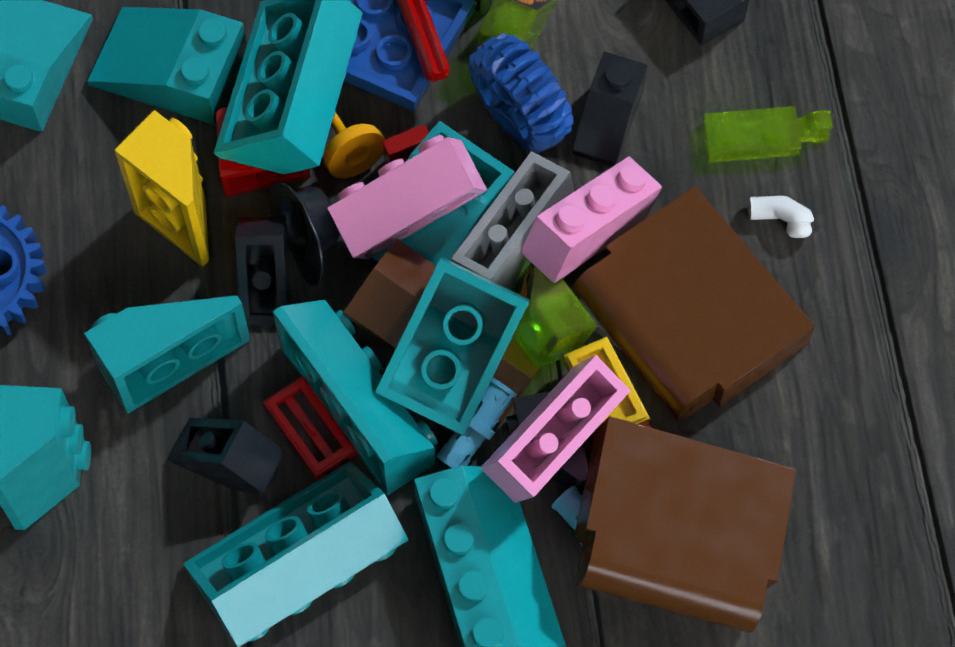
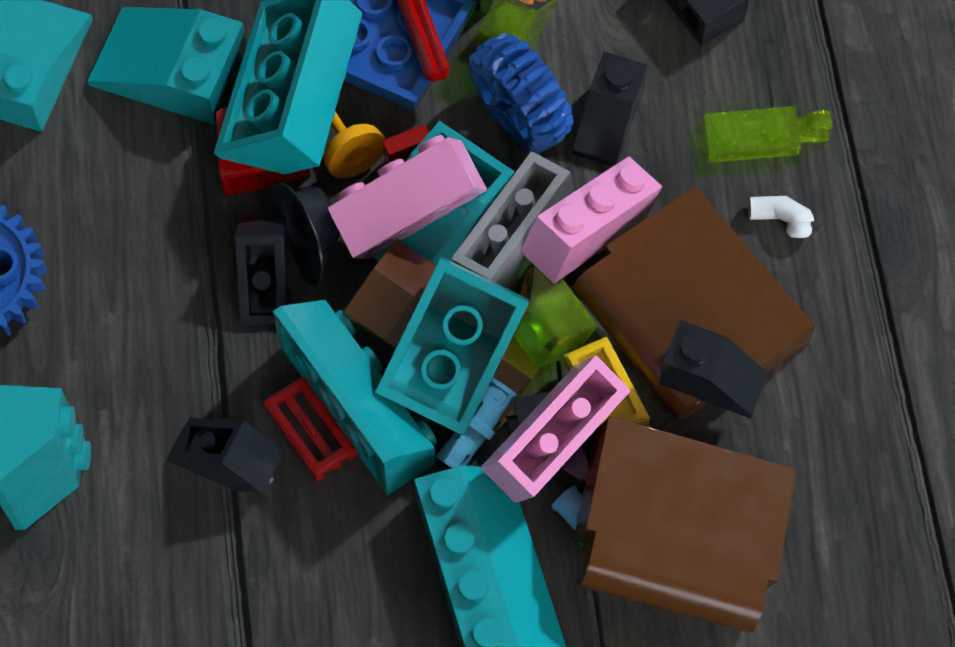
(163, 344): teal slope -> none
(166, 183): yellow slope -> none
(296, 553): slope -> none
(712, 370): none -> black slope

